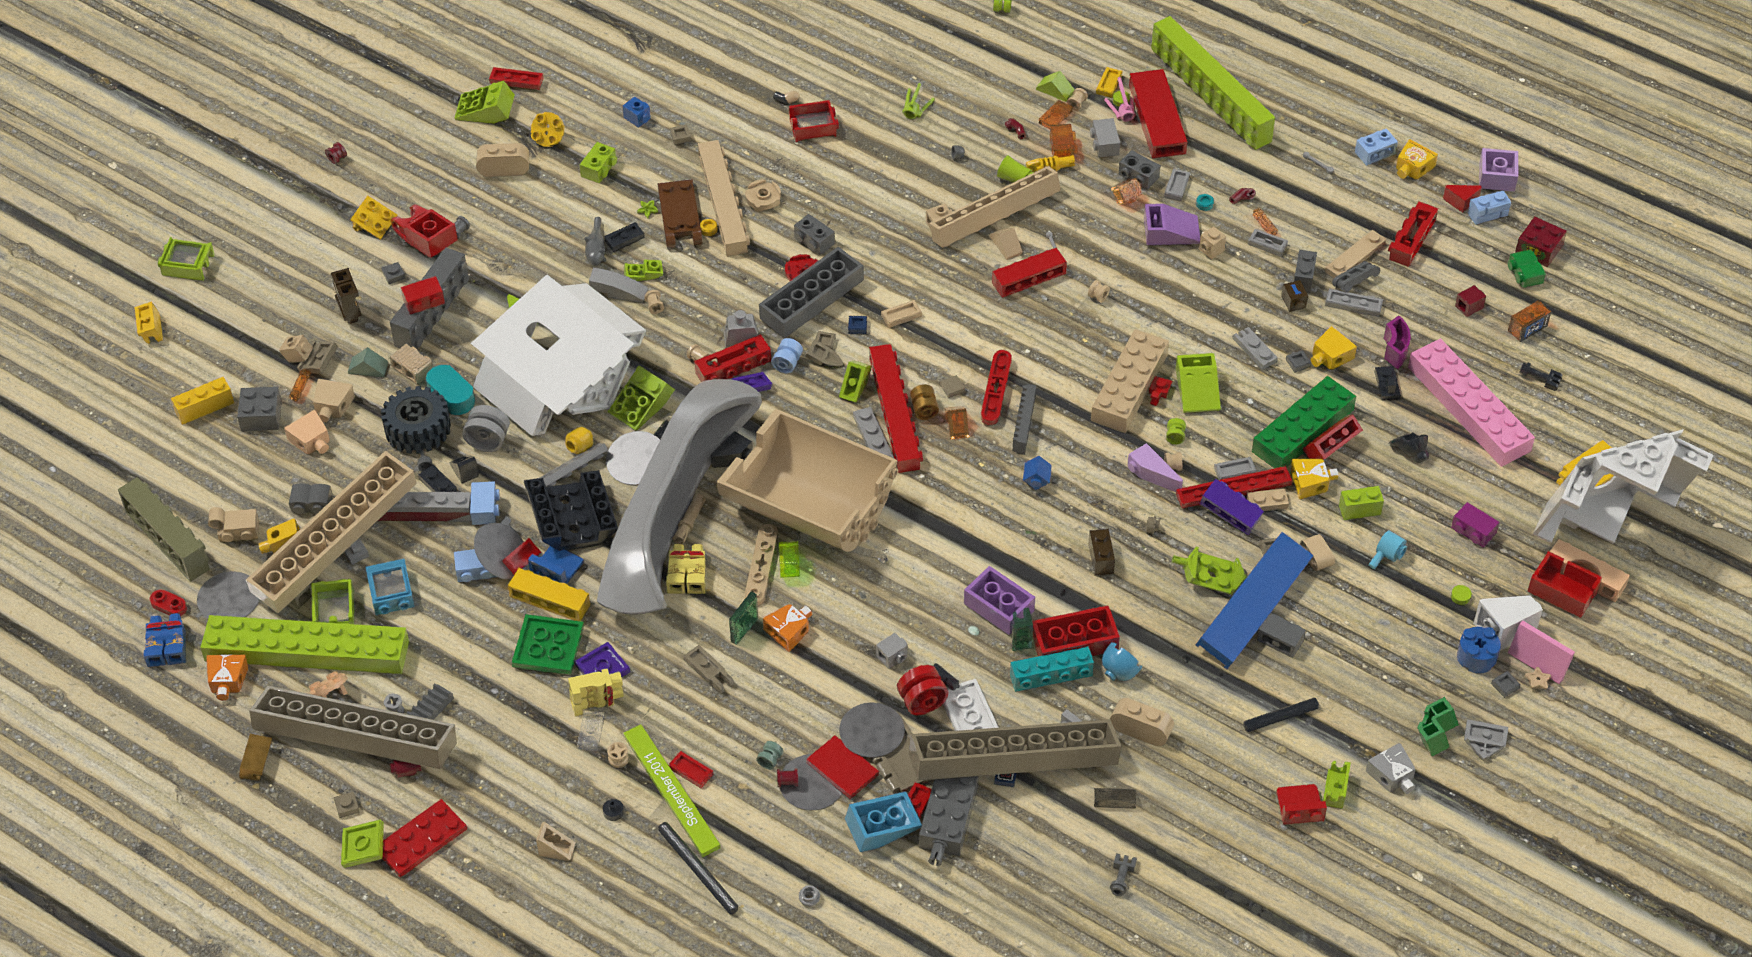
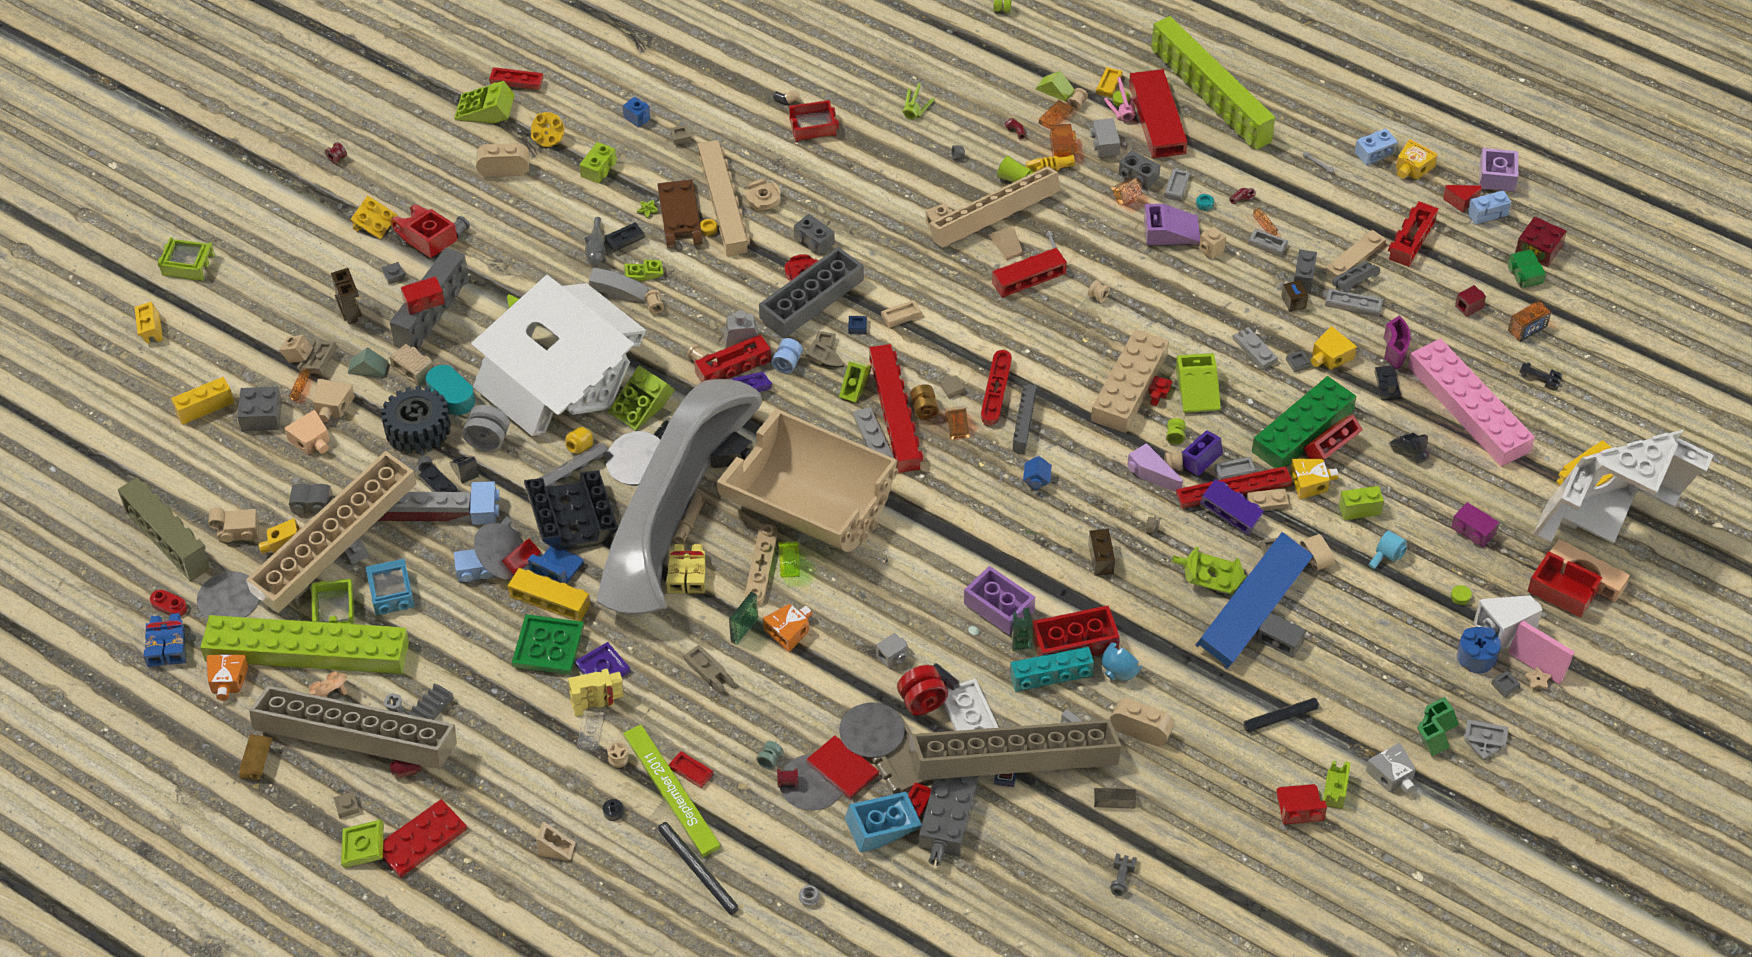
(1202, 452): none -> dark purple brick

